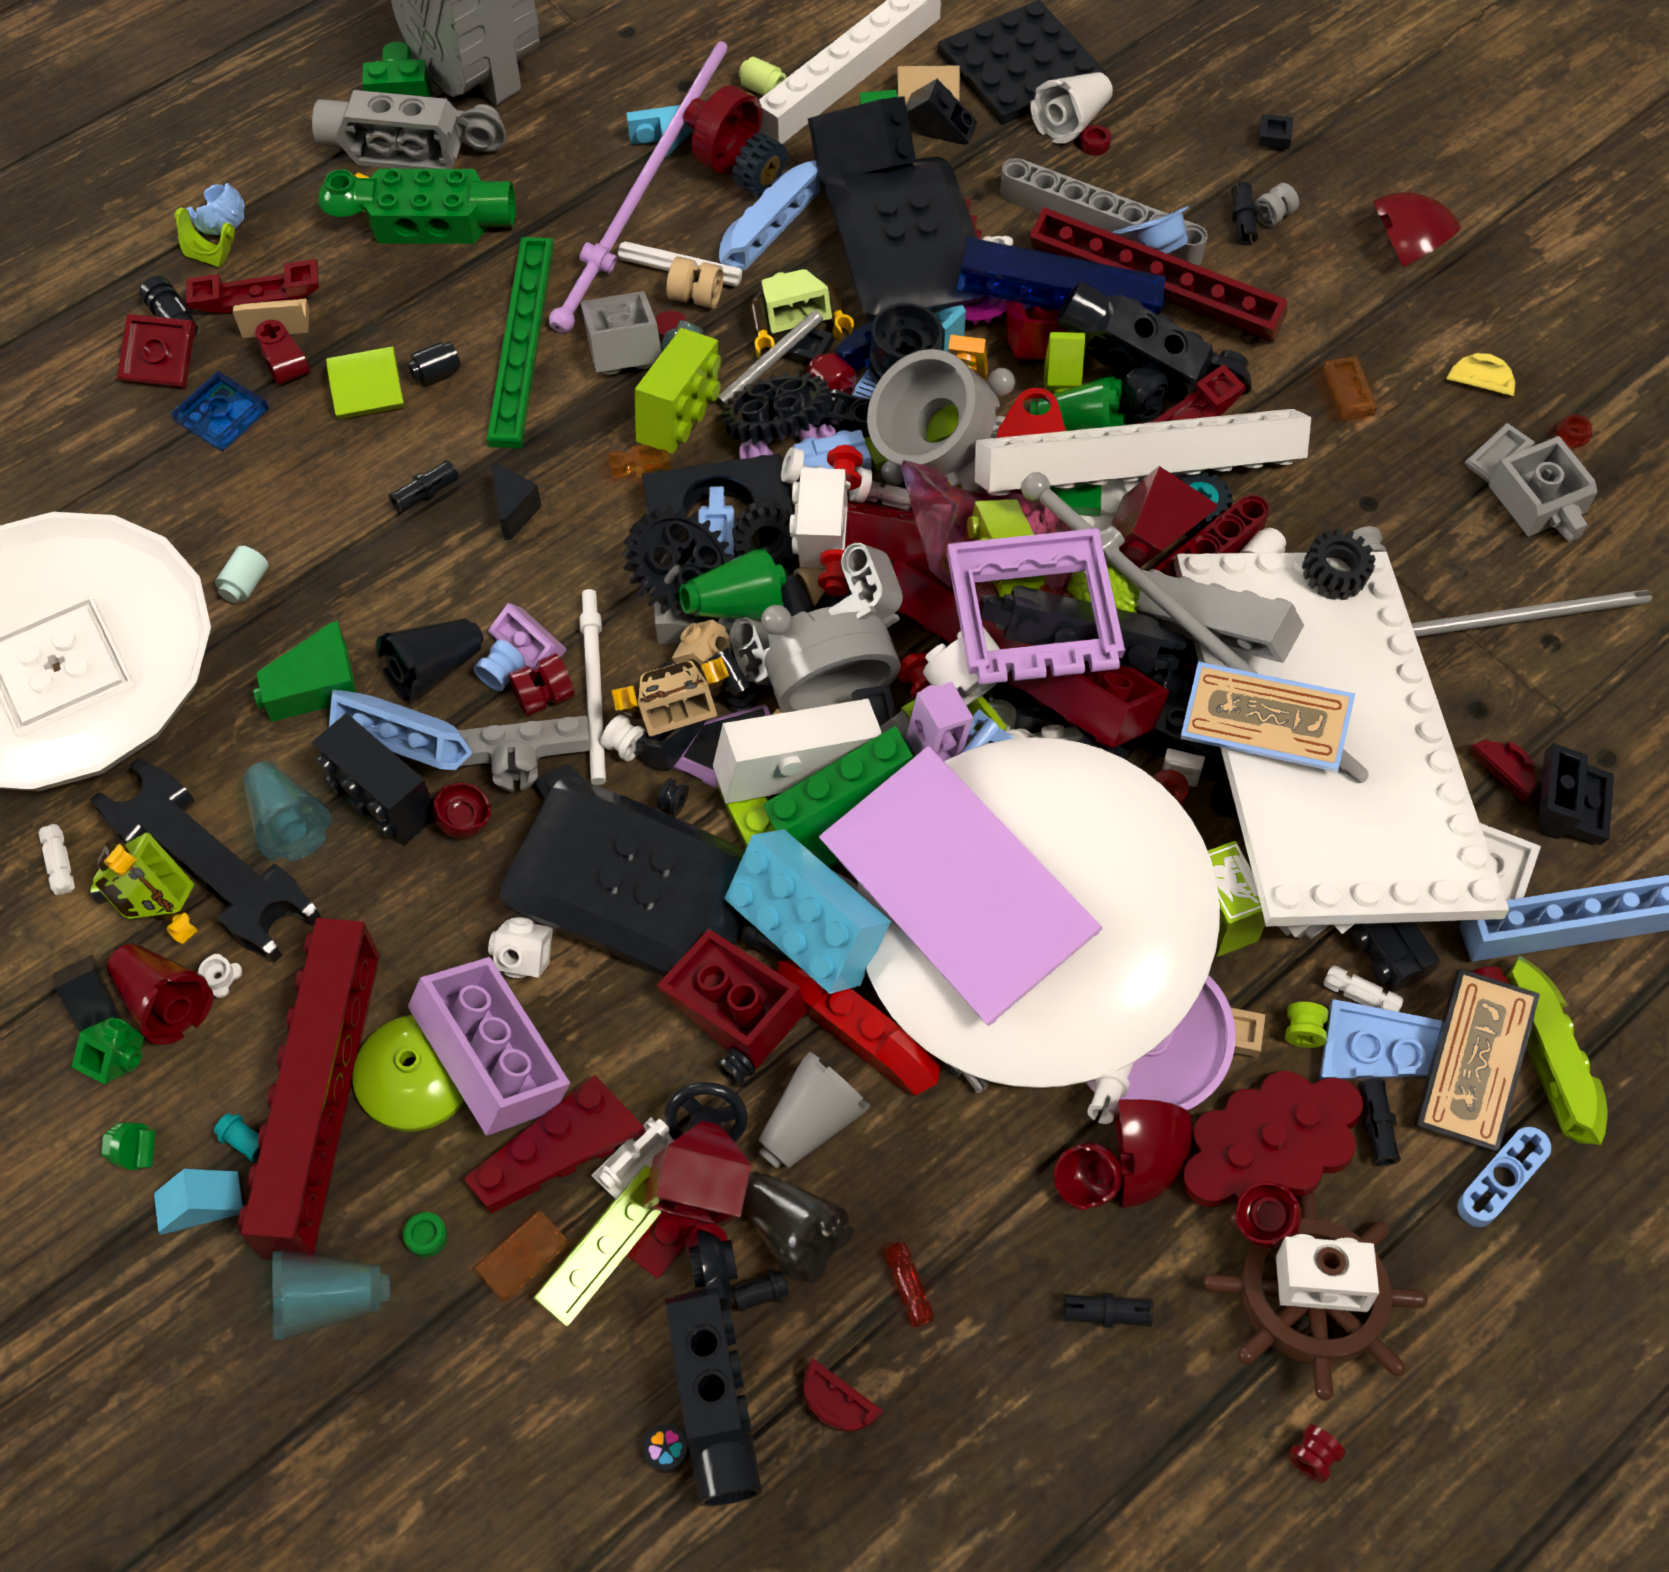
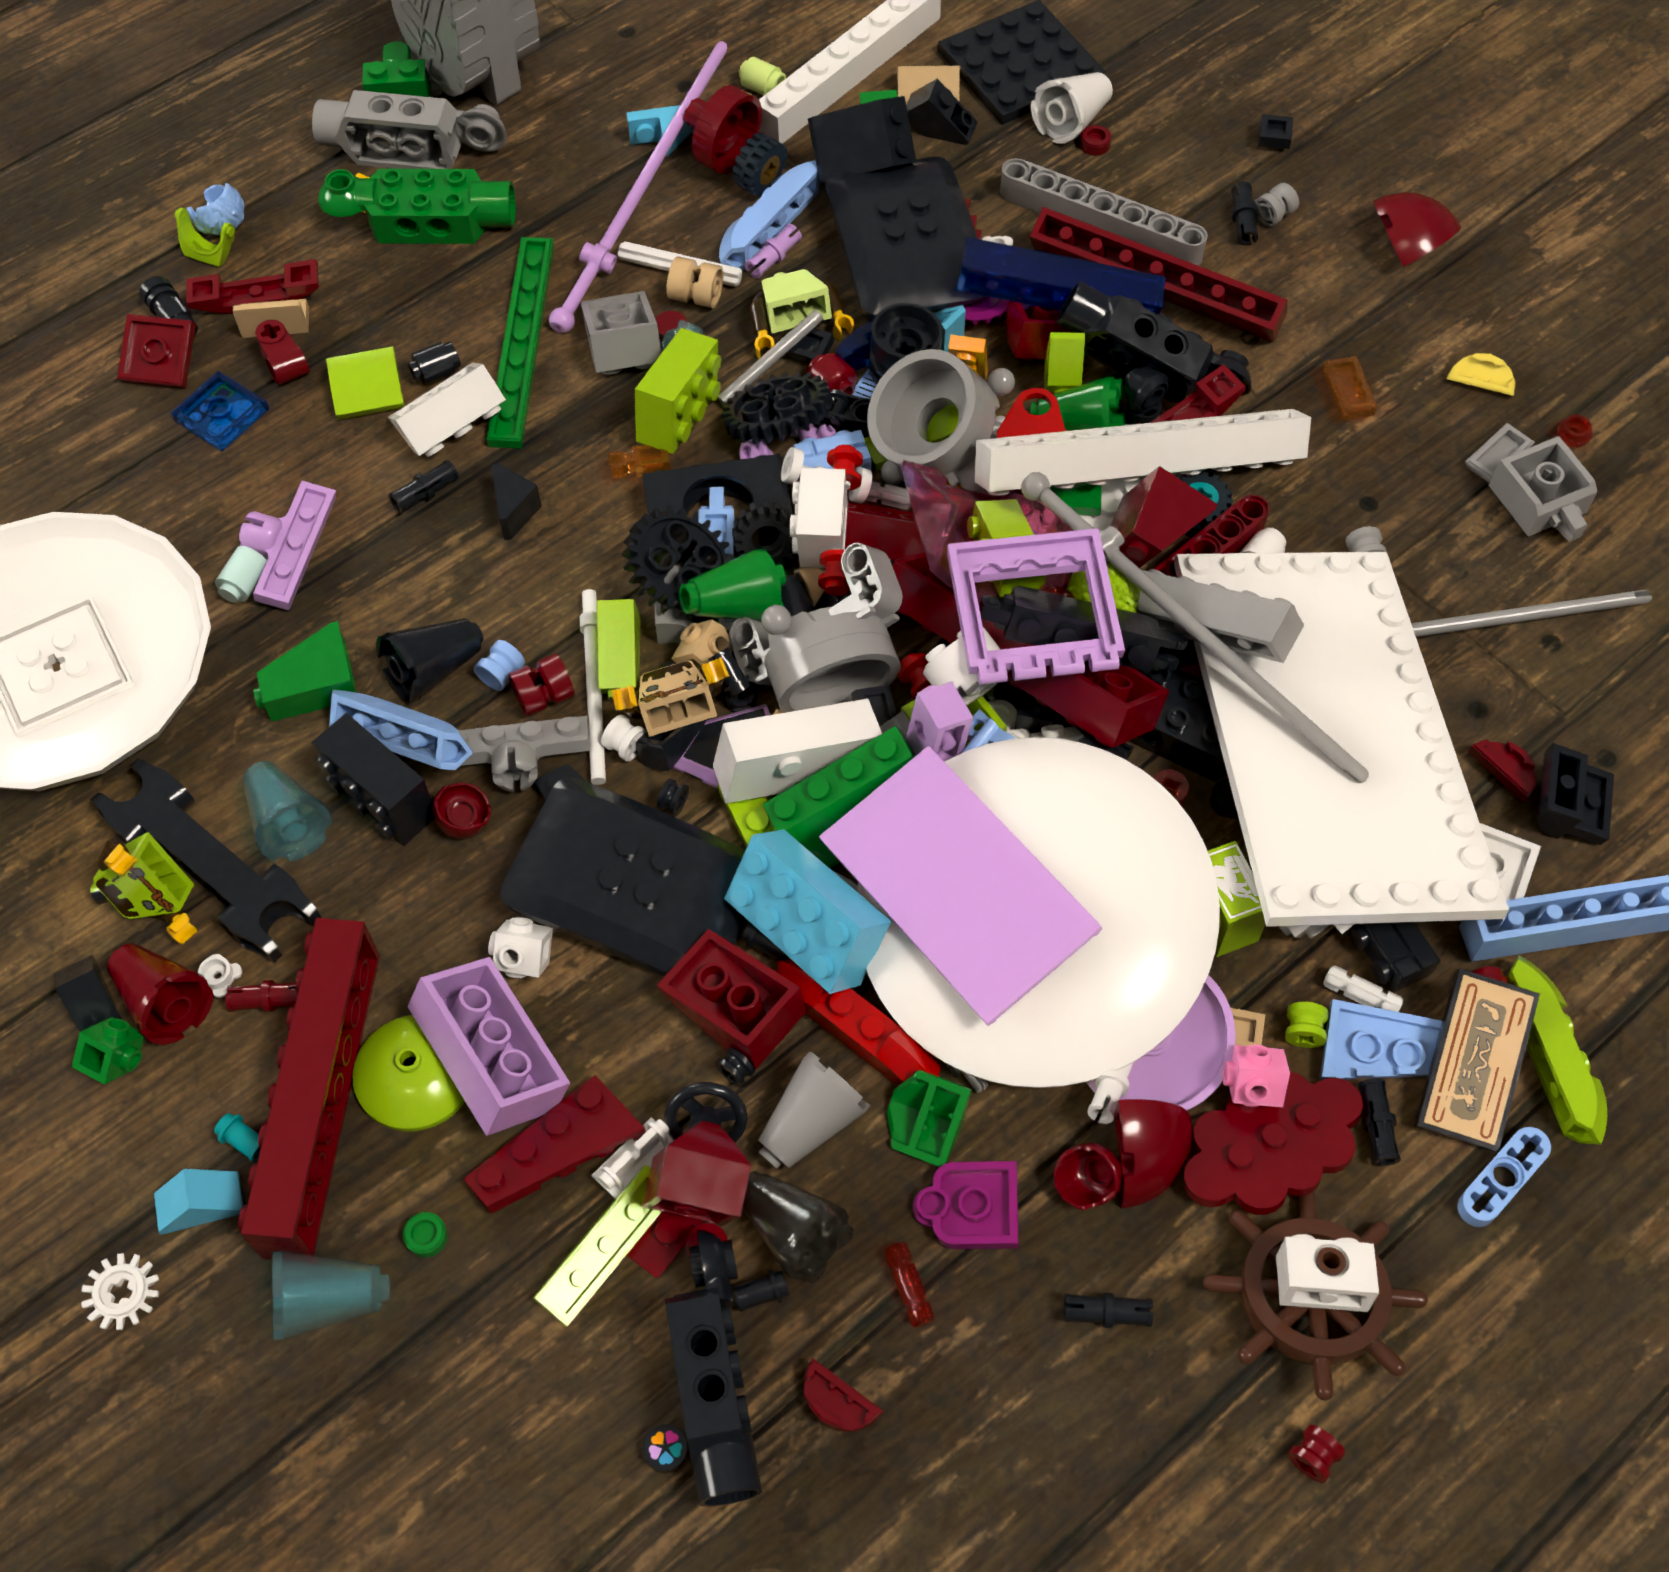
(56, 860): white axle -> none
(115, 1276): none -> white gear
(129, 1145): green piece -> none
(264, 996): none -> dark red pin
(287, 542): none -> lavender plate
(448, 409): none -> white slope
(522, 1256): clear orange plate -> none
(525, 634): lavender slope -> none
(618, 644): none -> lime slope
(773, 251): none -> lavender pin
(927, 1116): none -> green slope
(972, 1205): none -> magenta plate
(1160, 234): light blue piece -> none
(1185, 763): white tile -> none
(1257, 1075): none -> bright pink brick
(1268, 716): tile -> none
(1268, 1214): dark red hair -> none
(1345, 549): black tyre -> none

